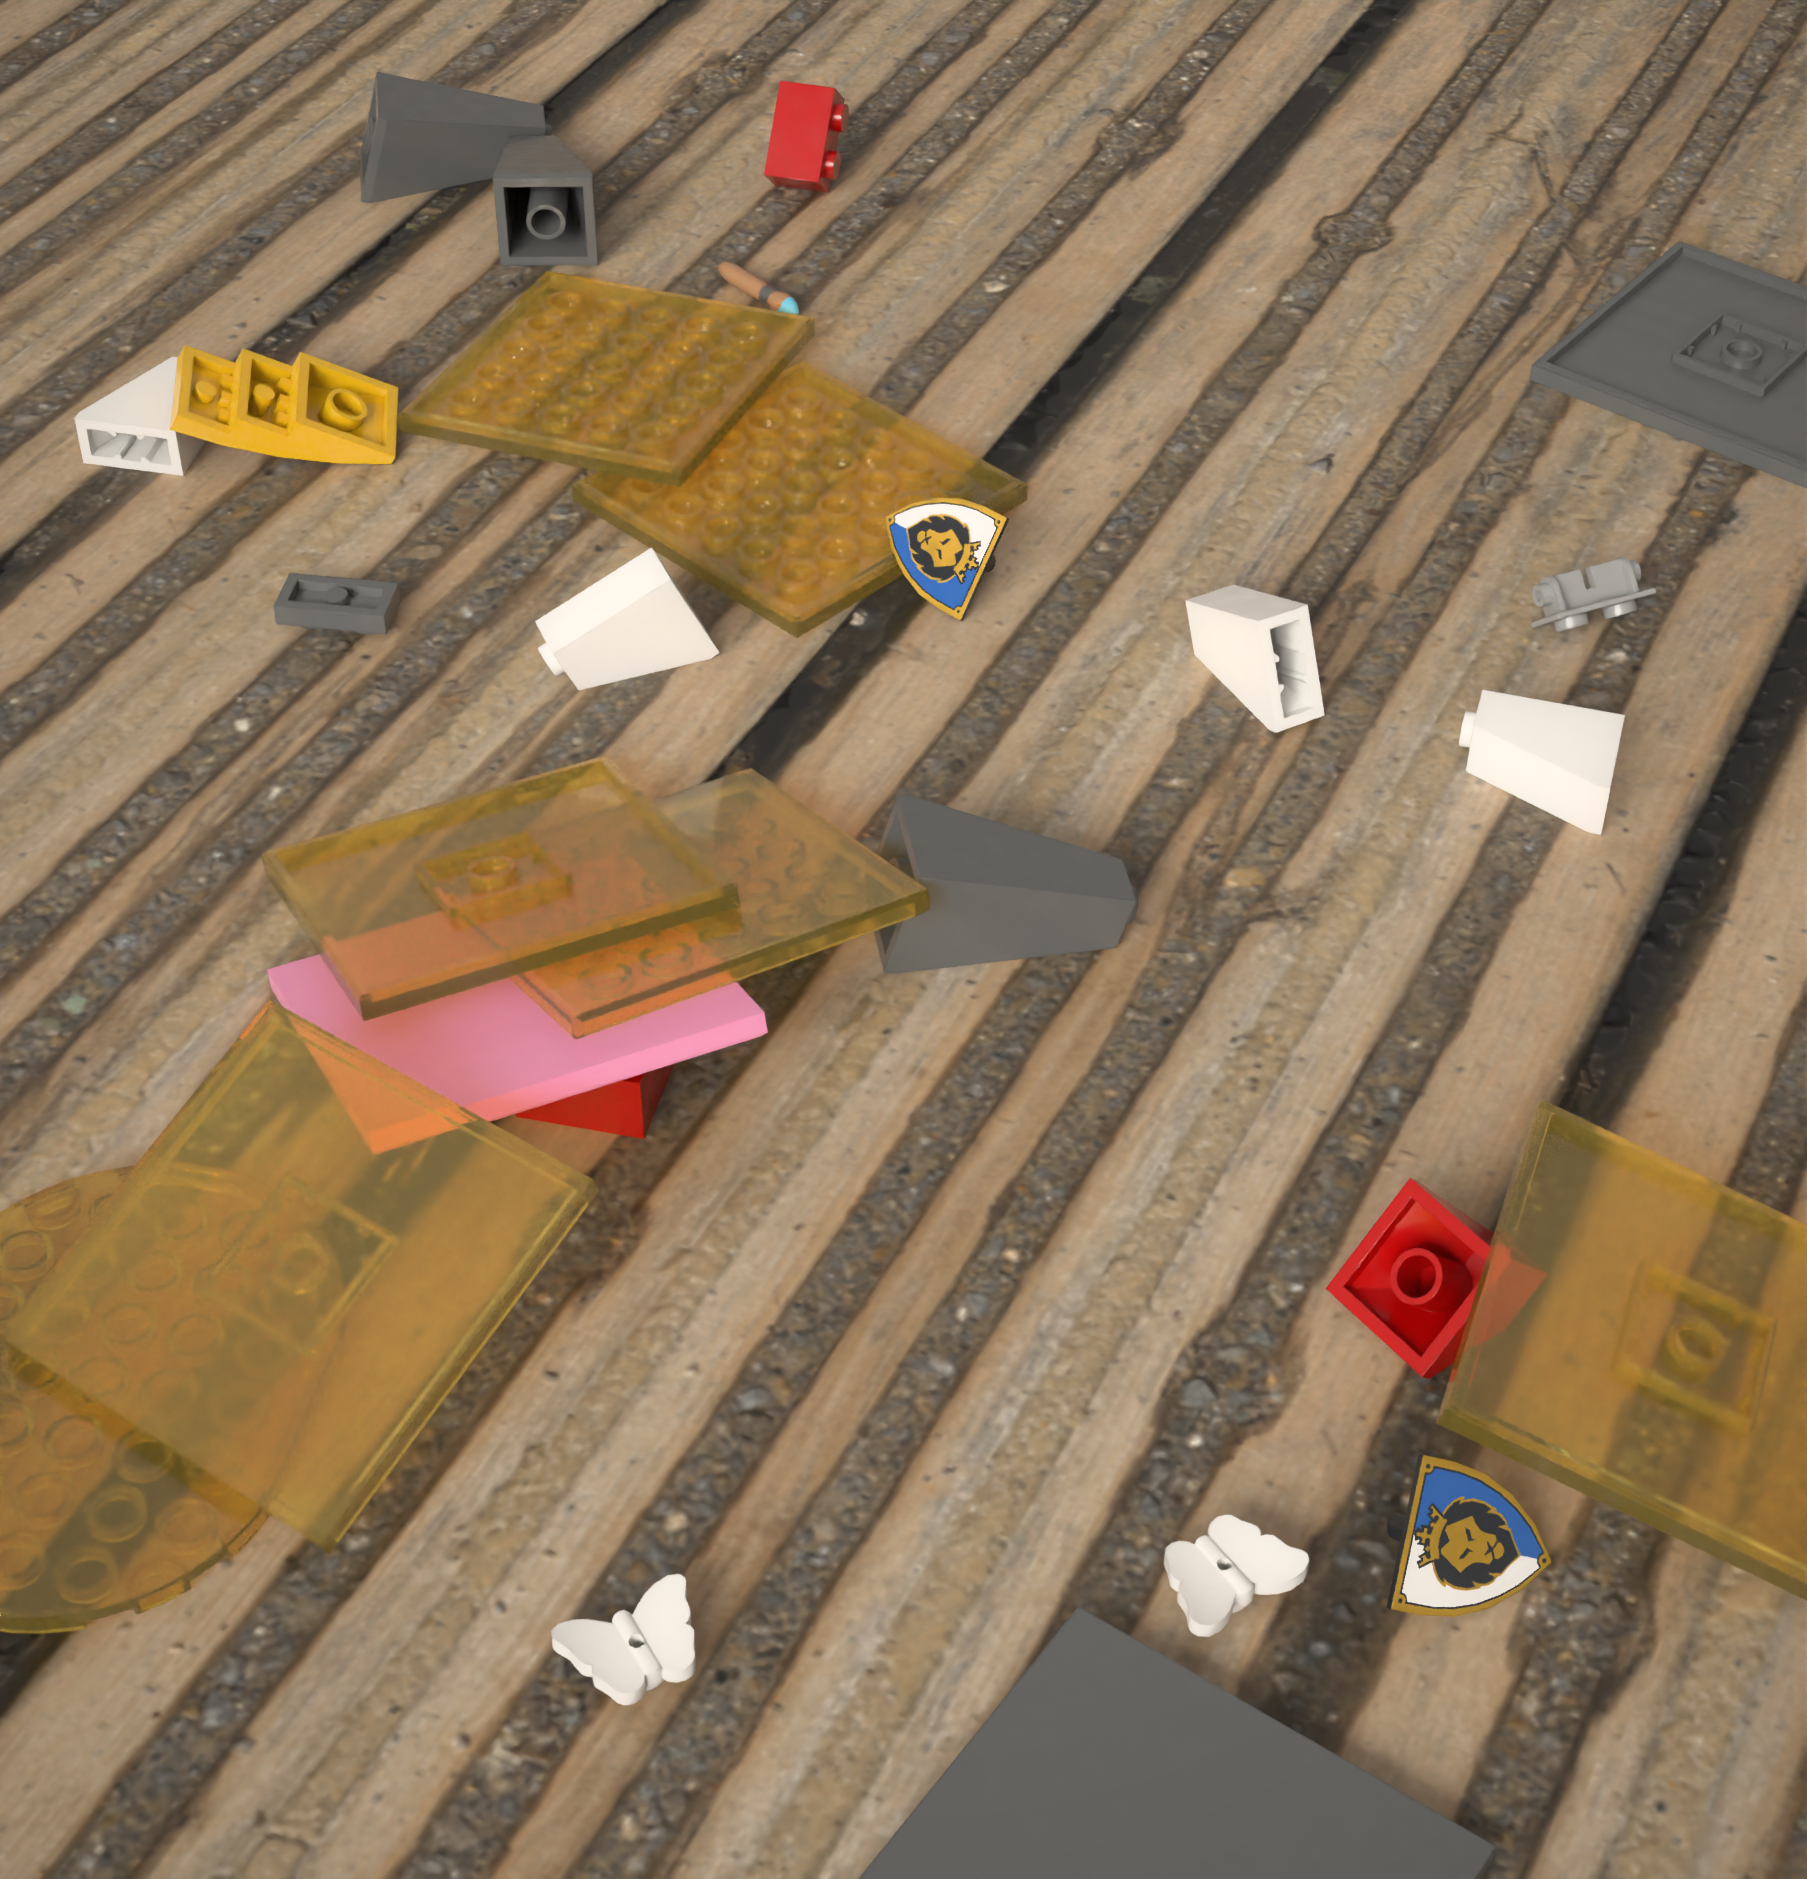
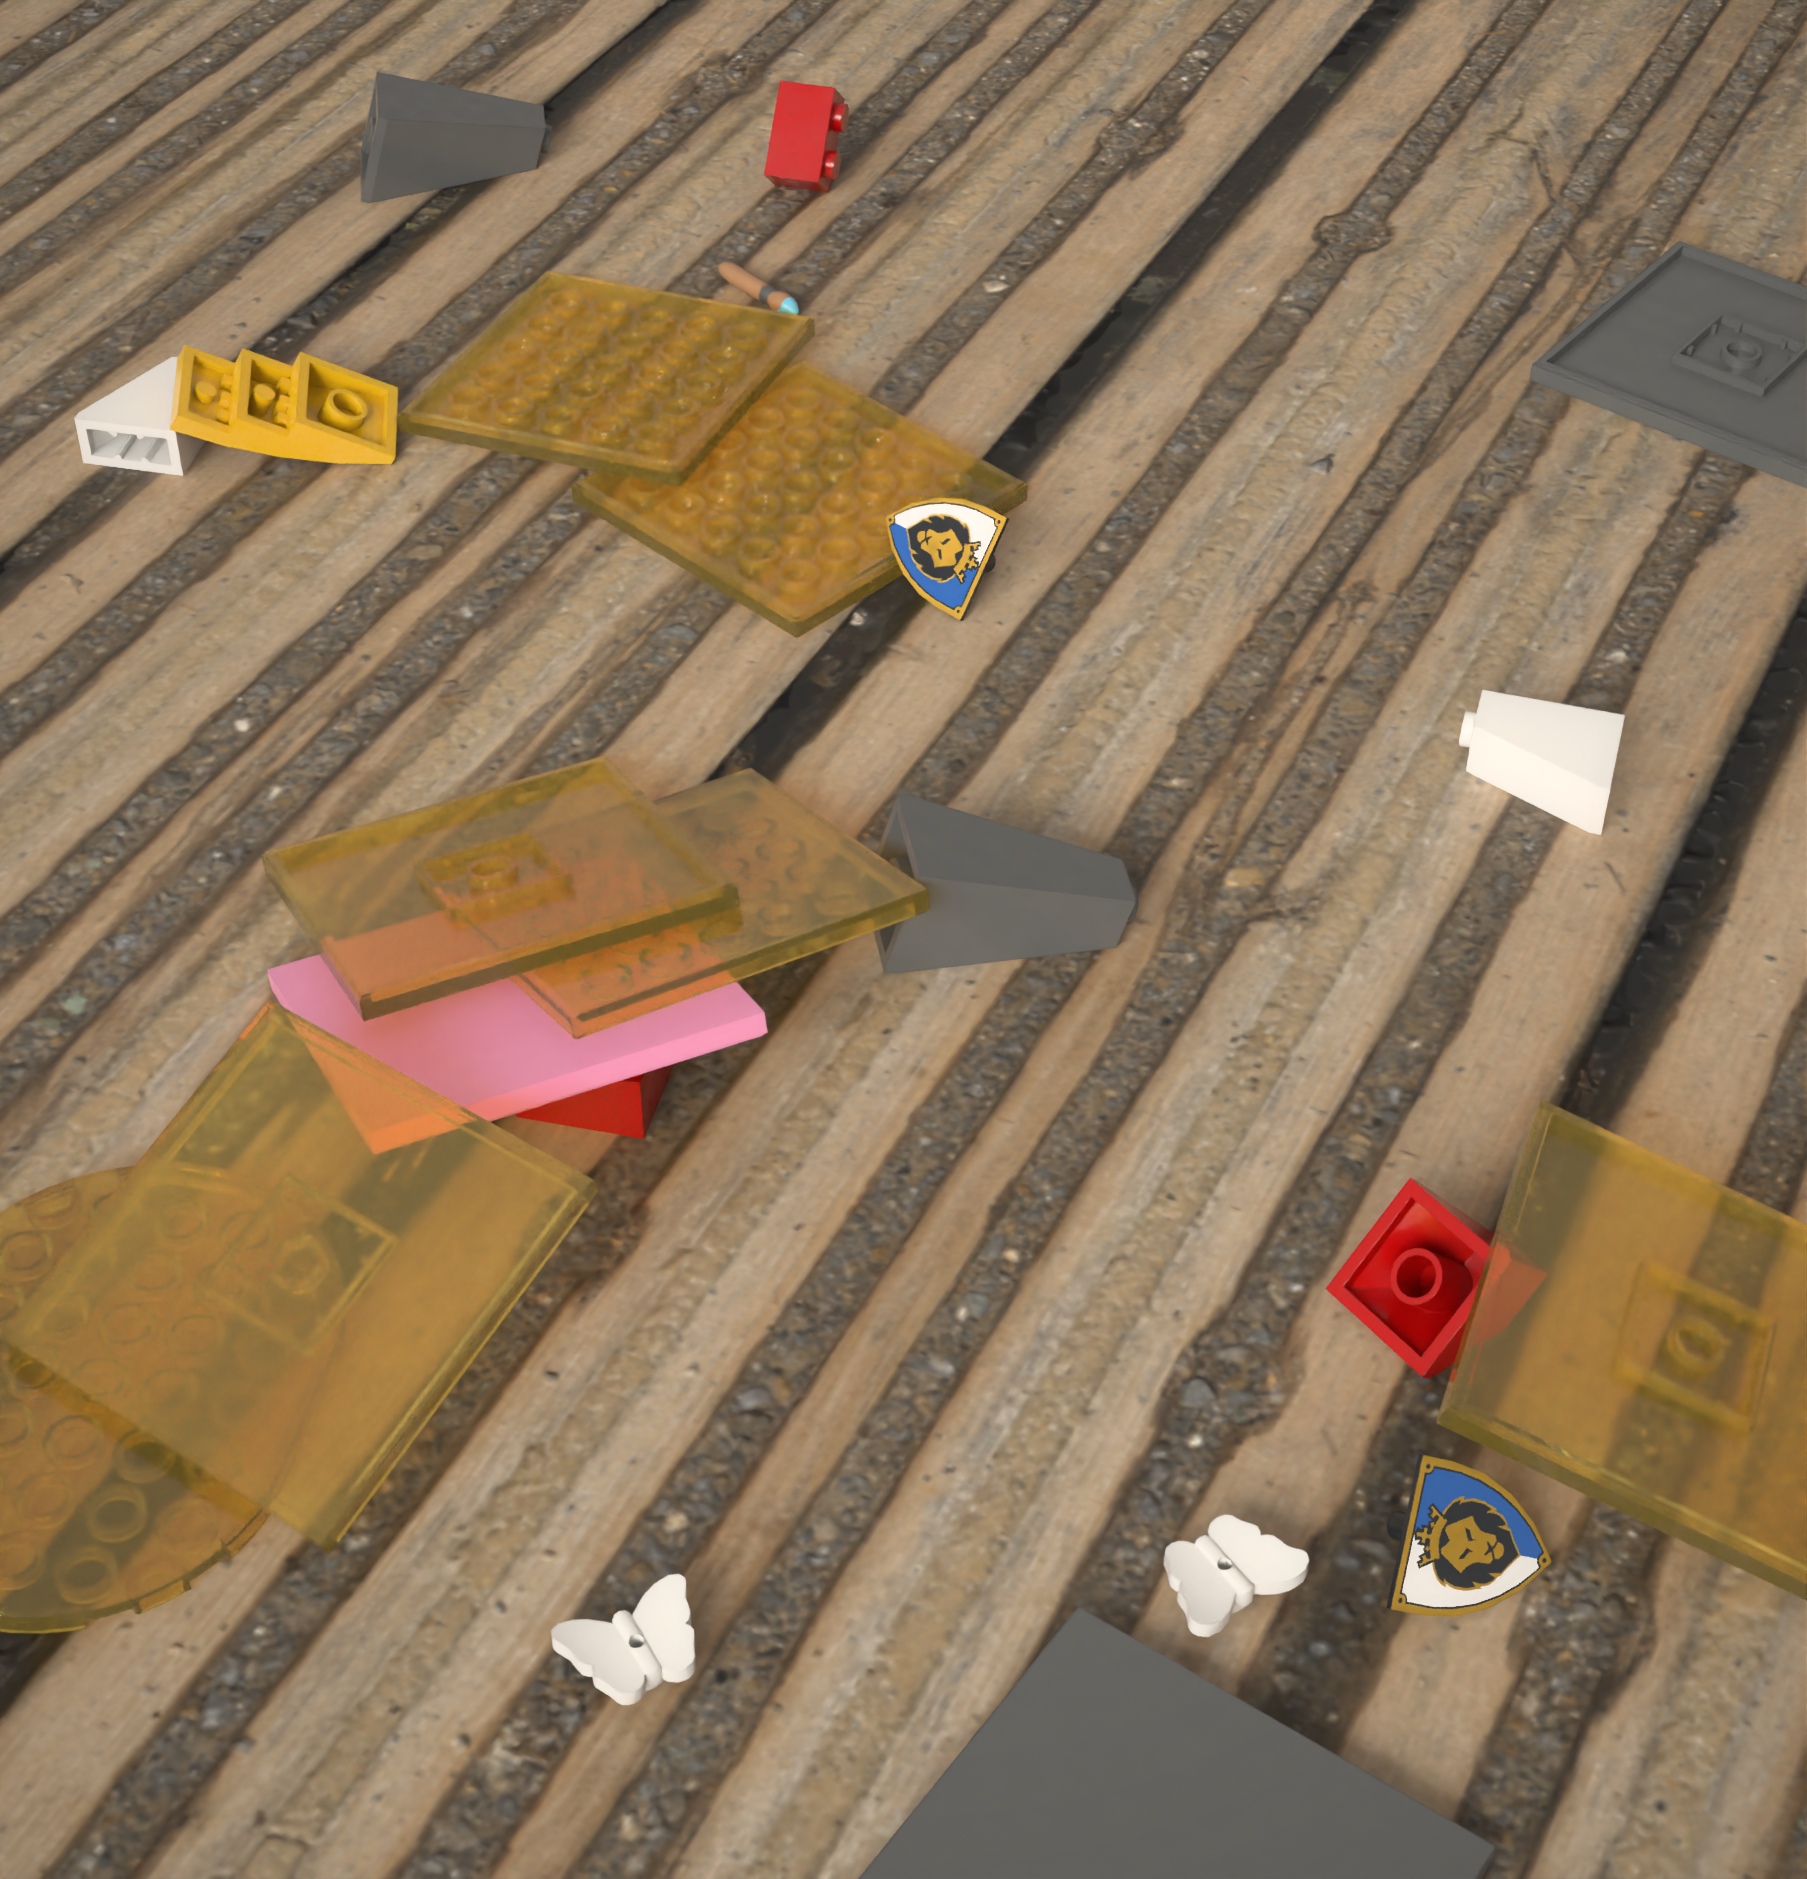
(337, 603): dark grey plate -> none
(544, 204): dark grey slope -> none
(624, 627): white slope -> none
(1259, 652): white slope -> none
(1568, 601): light grey hinge -> none

